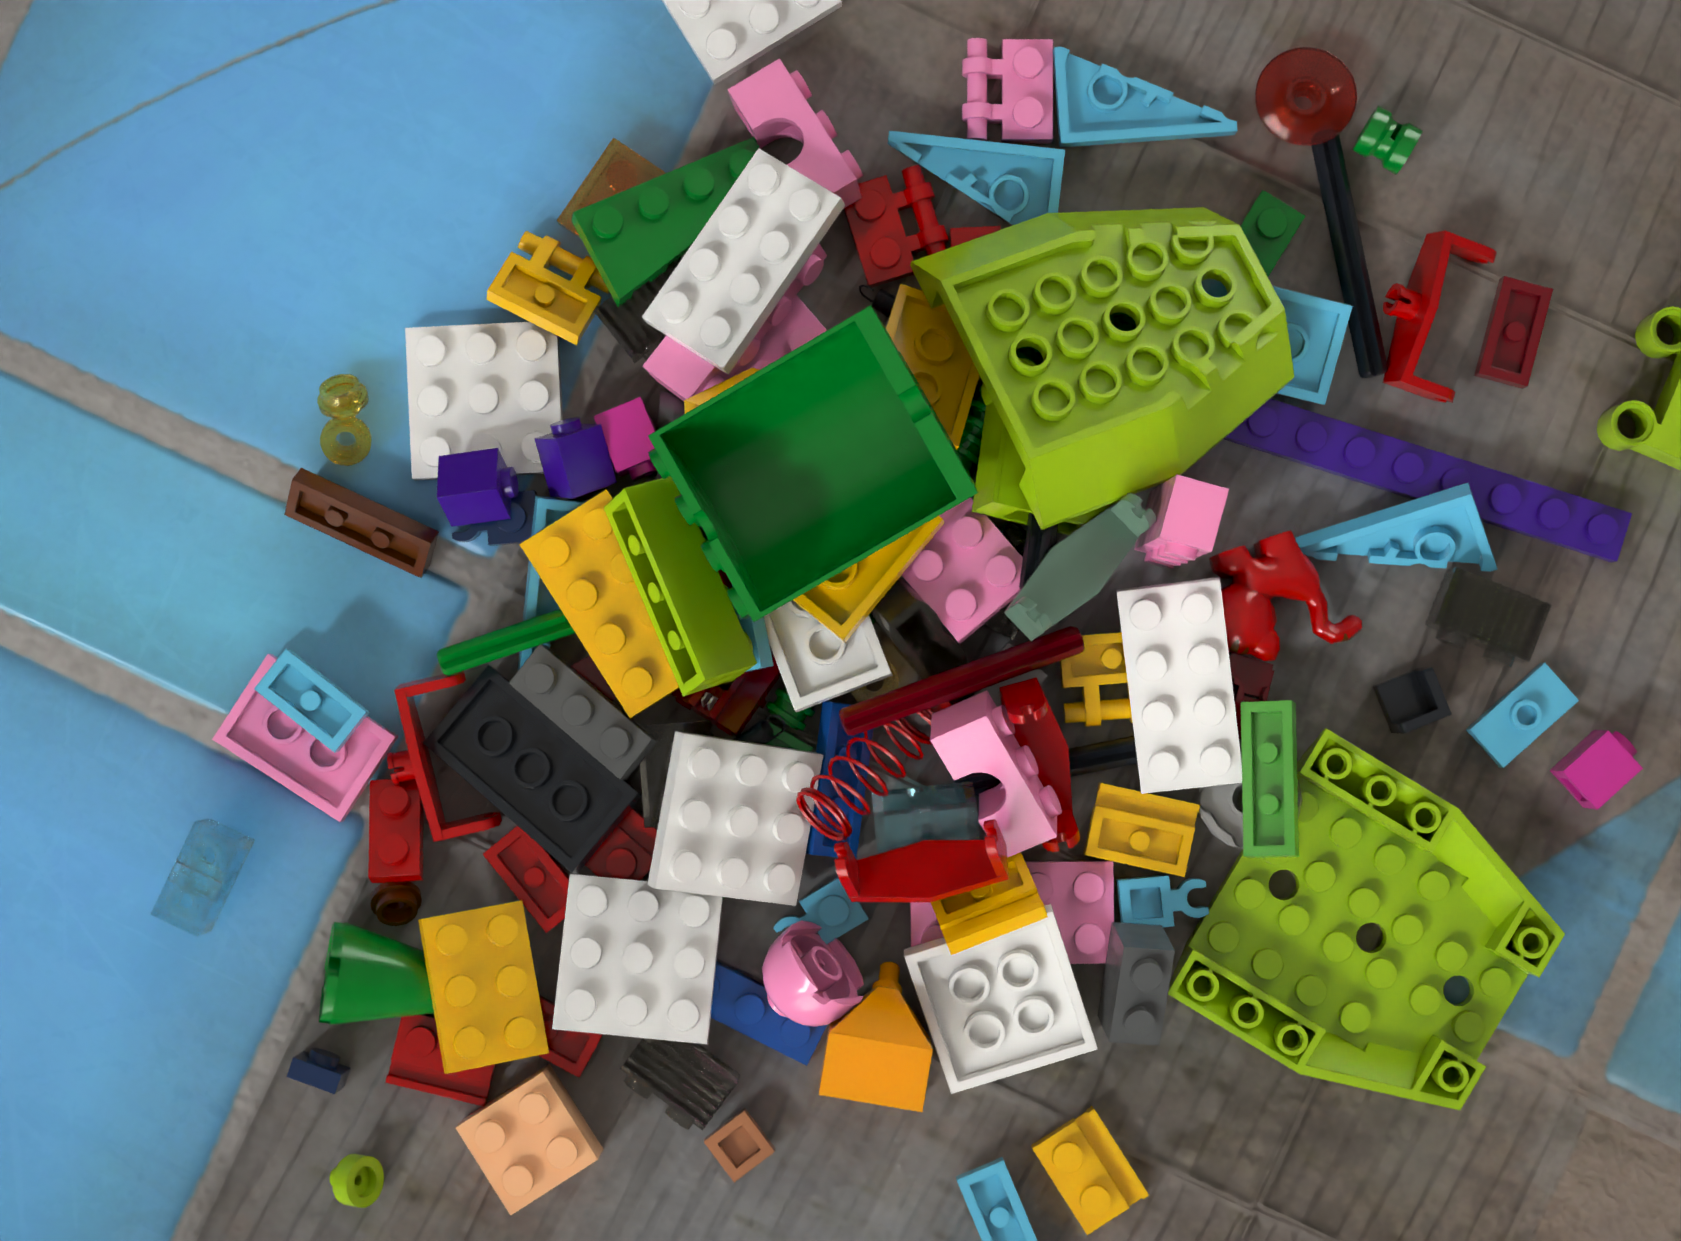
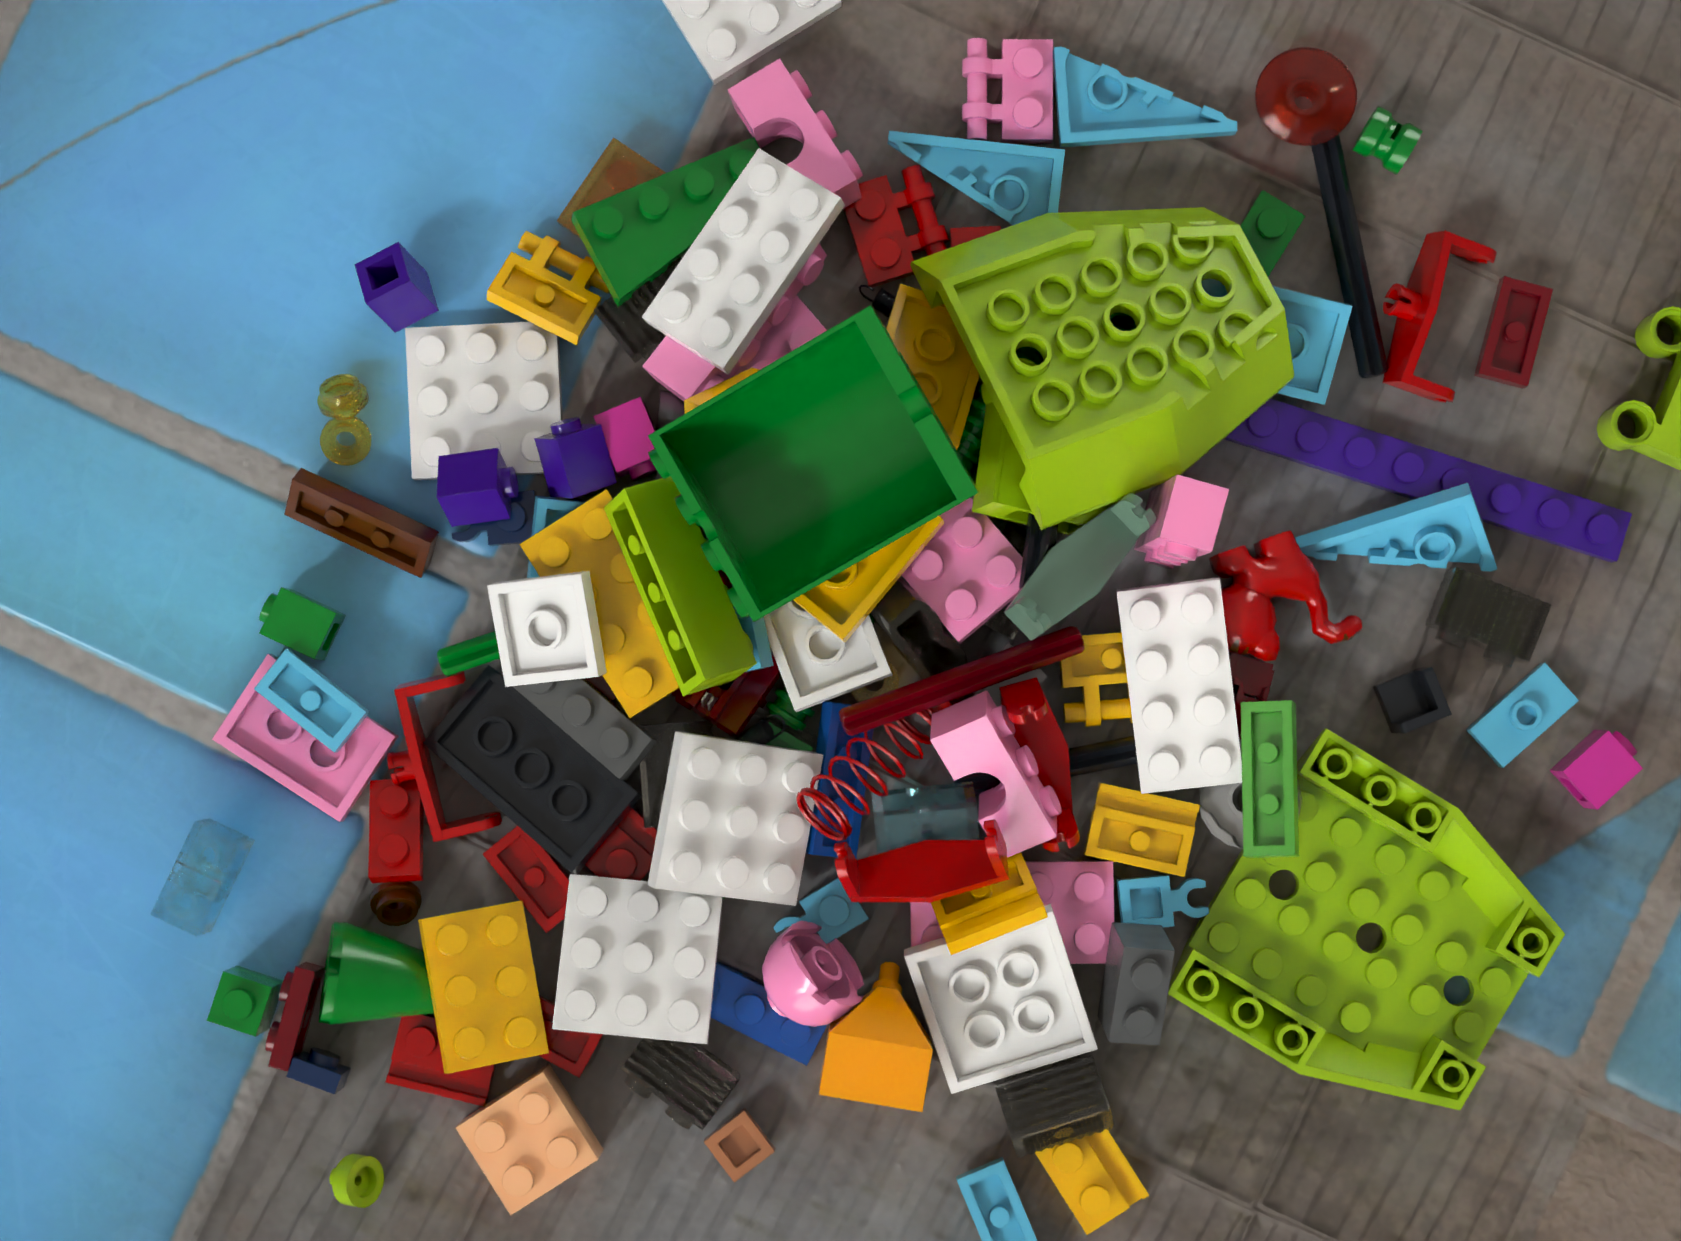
(245, 1001): none -> green brick
(300, 623): none -> green brick
(300, 994): none -> dark red plate
(396, 287): none -> dark purple brick
(547, 629): none -> white plate
(1054, 1105): none -> clear smoke brick

